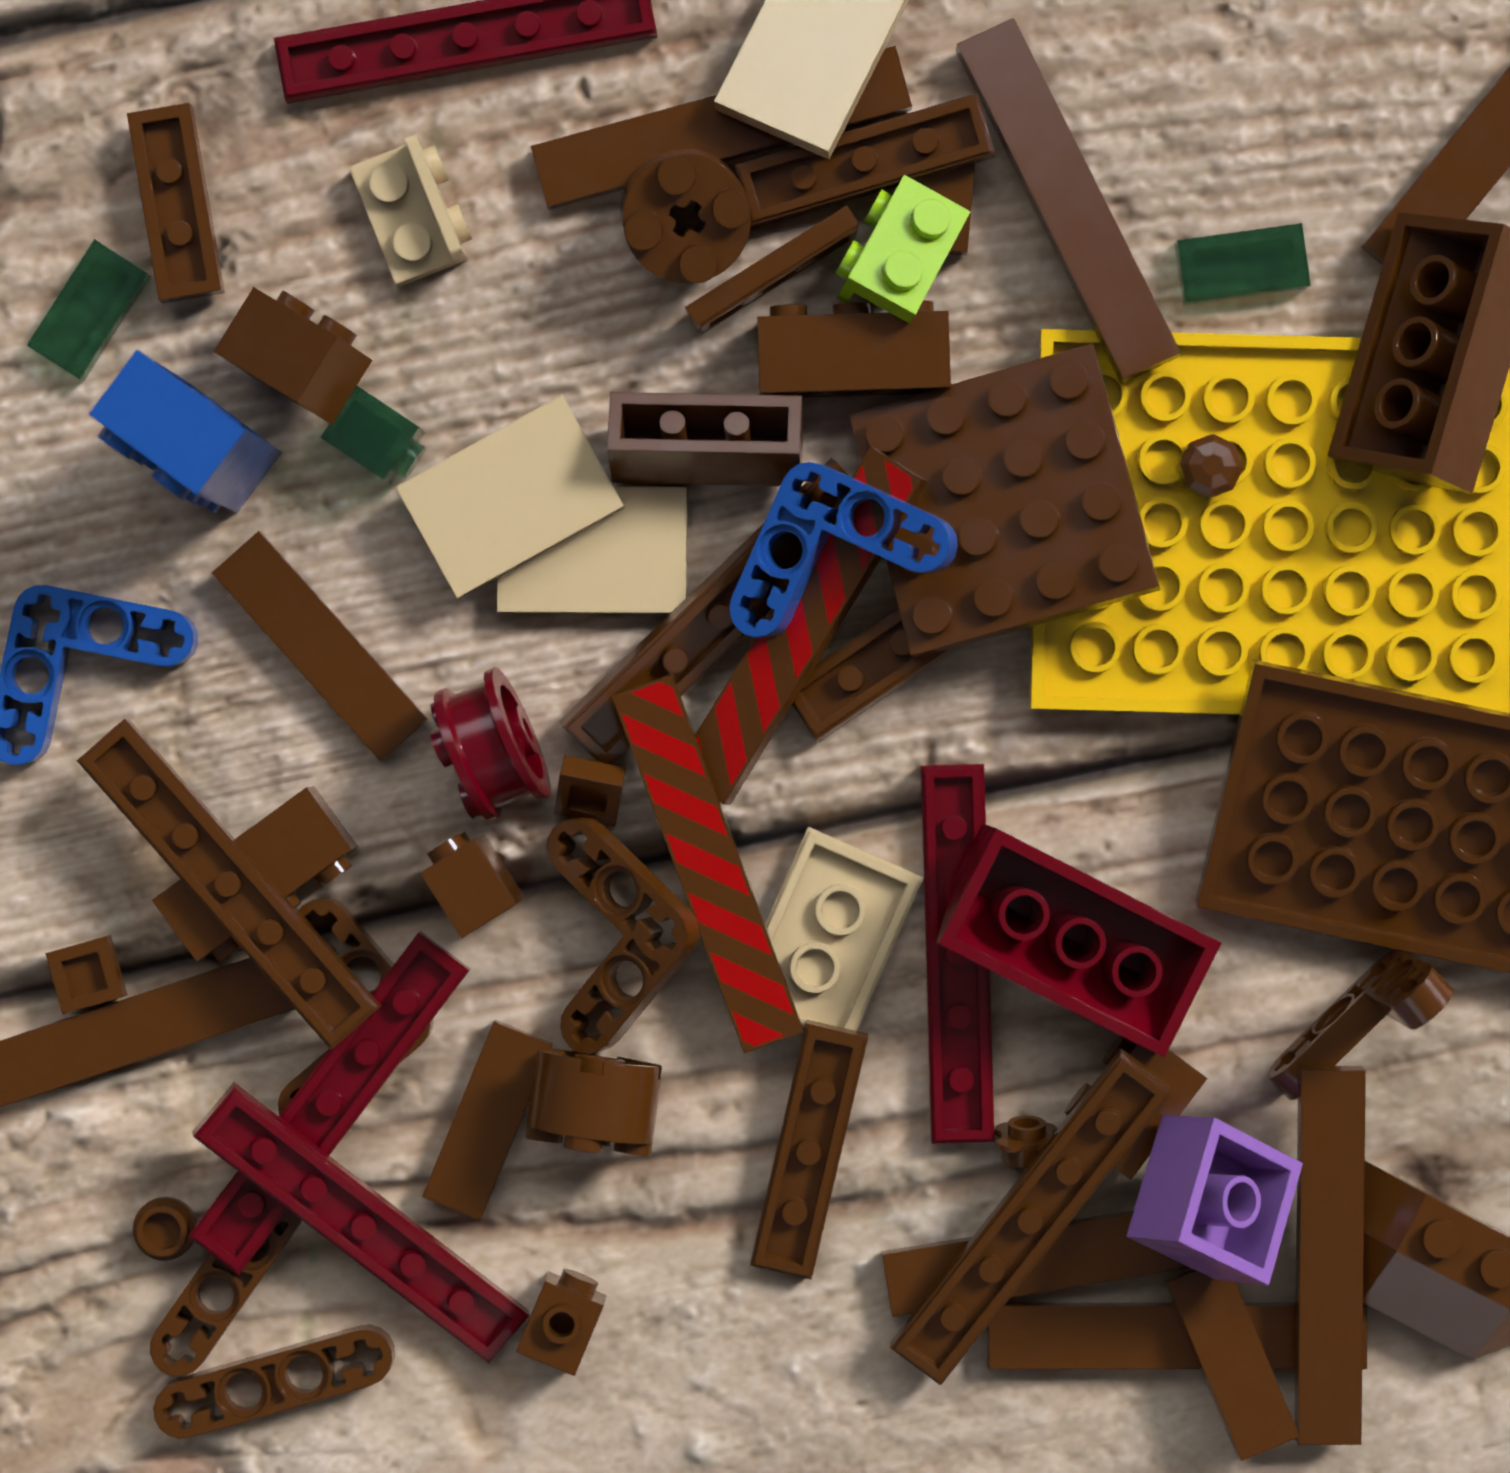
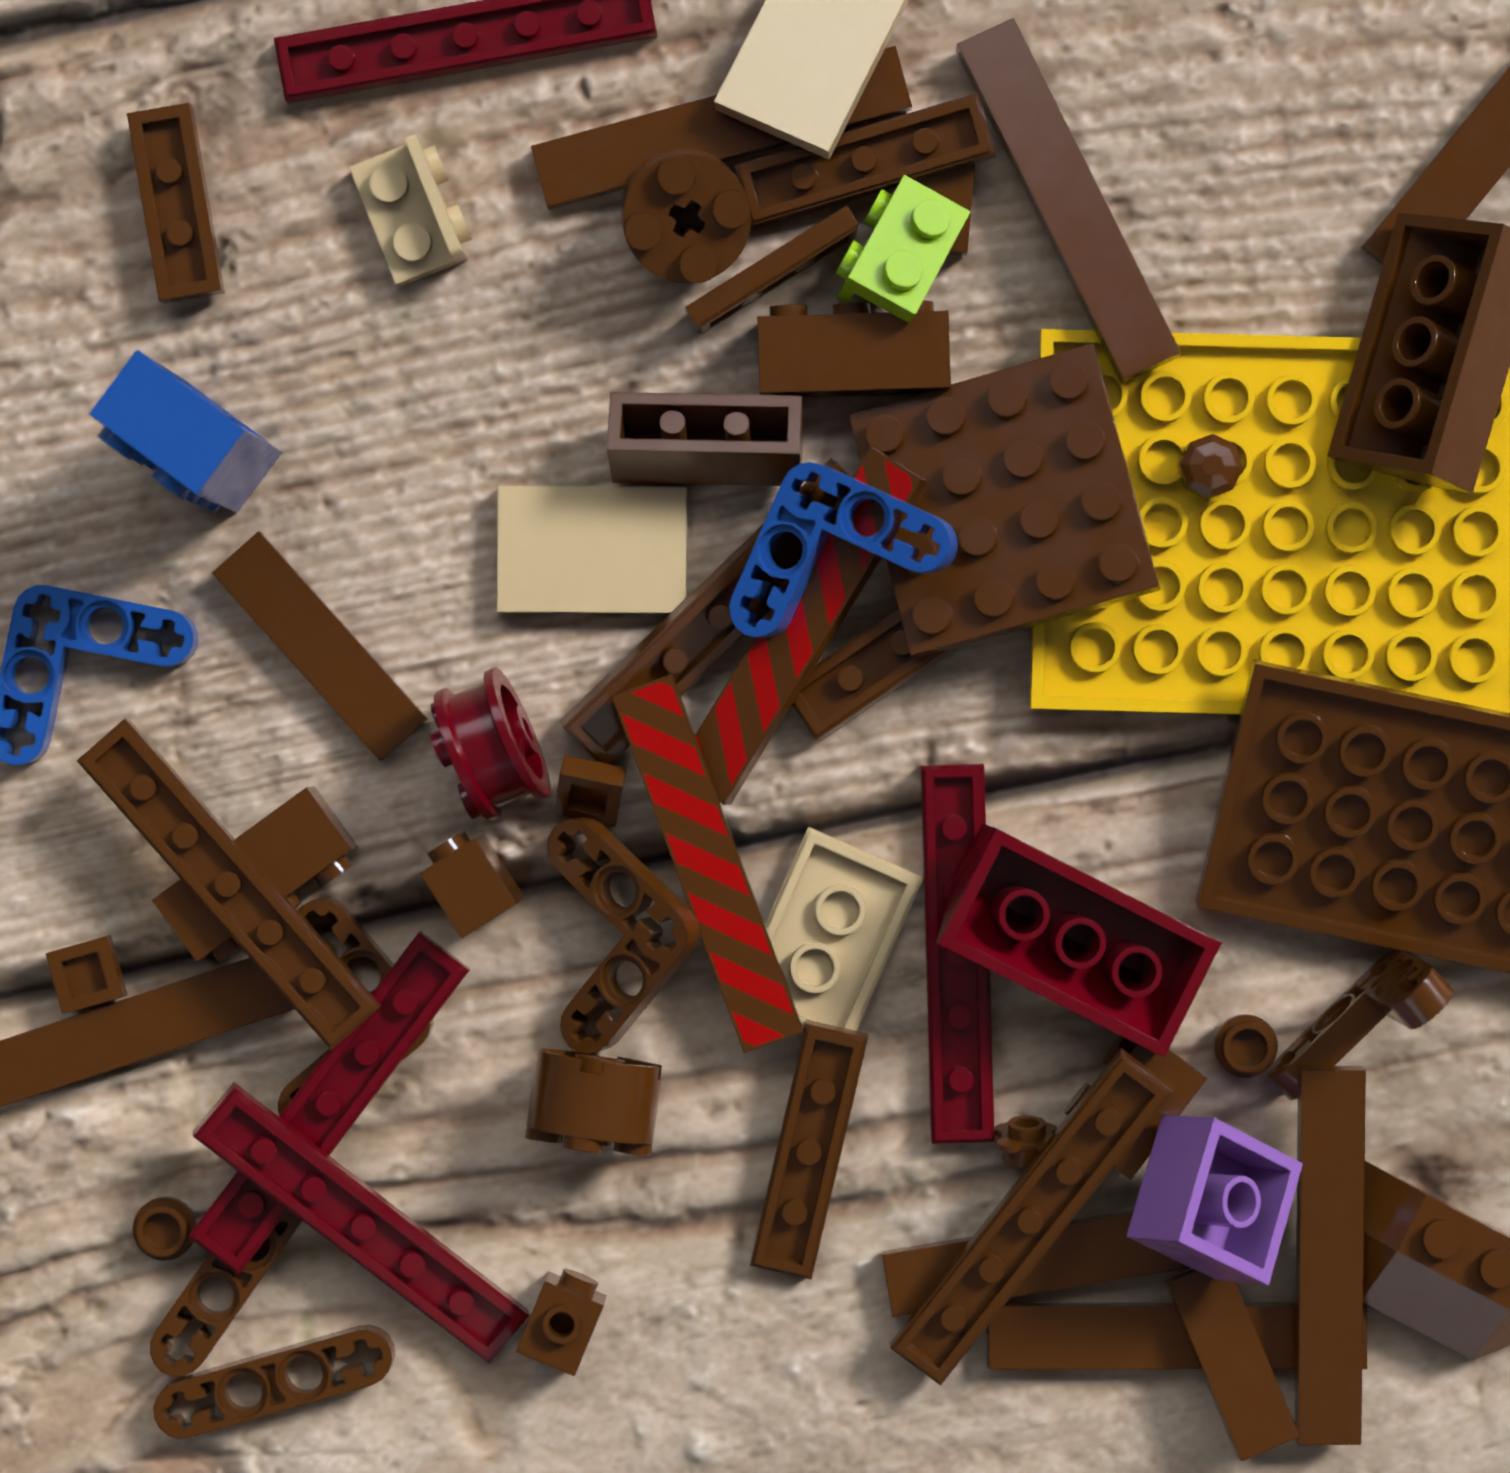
(89, 310): clear green tile -> none
(293, 354): reddish brown brick -> none
(376, 436): clear green brick -> none
(486, 1121): reddish brown tile -> none
(510, 497): tan tile -> none
(1242, 264): clear green tile -> none
(1245, 1045): none -> reddish brown plate

